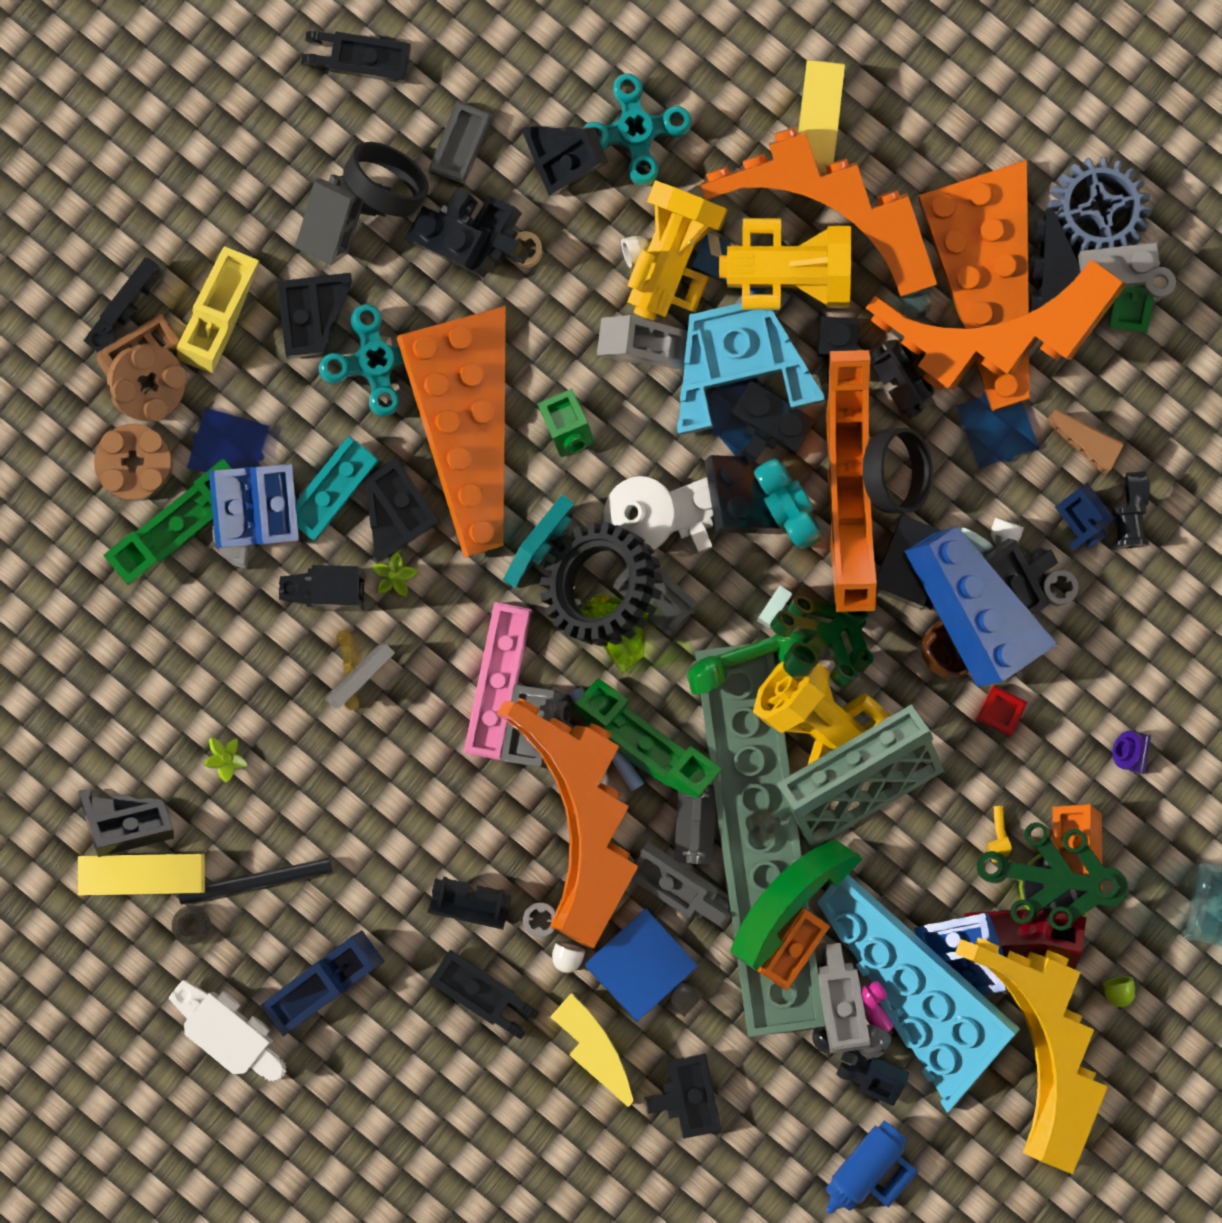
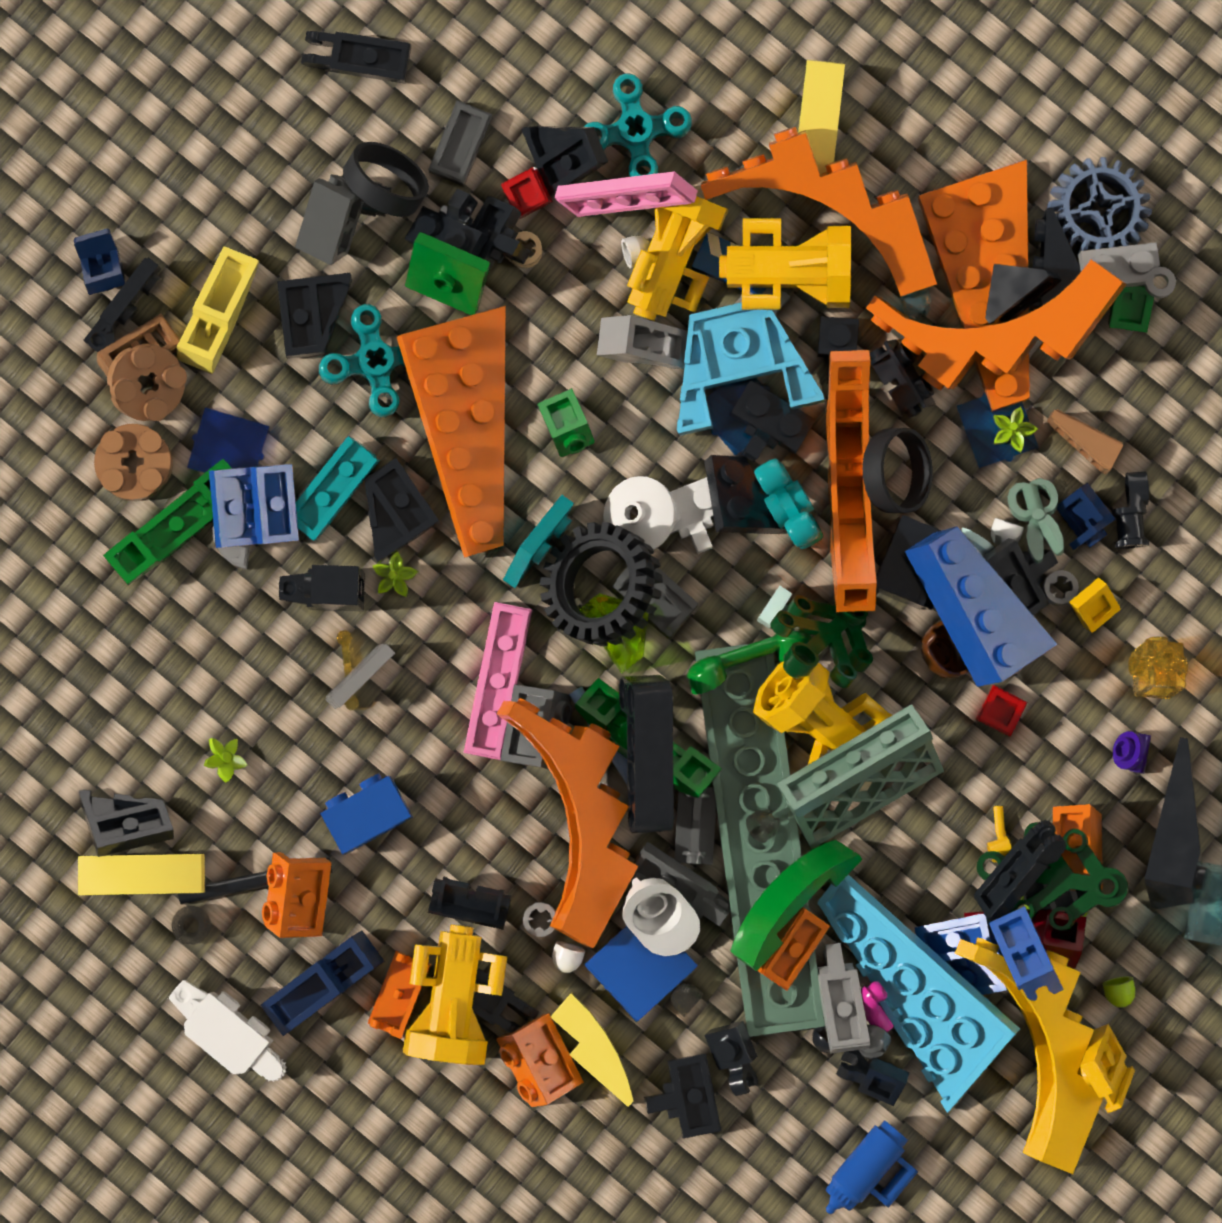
(99, 261): none -> dark blue bracket
(296, 896): none -> orange bracket
(365, 814): none -> blue brick
(396, 998): none -> orange hinge
(447, 274): none -> green plate
(448, 1025): none -> yellow piece
(527, 192): none -> red tile
(539, 1061): none -> orange bracket
(626, 194): none -> bright pink tile
(649, 752): none -> black beam
(660, 917): none -> white piece
(734, 1050): none -> black plate
(1013, 429): none -> lime plant
(1015, 290): none -> black slope
(1019, 870): none -> black hinge
(1025, 953): none -> blue hinge
(1040, 518): none -> sand green piece
(1095, 605): none -> yellow plate
(1105, 1068): none -> yellow plate
(1158, 668): none -> clear yellow brick
(1176, 857): none -> black wedge

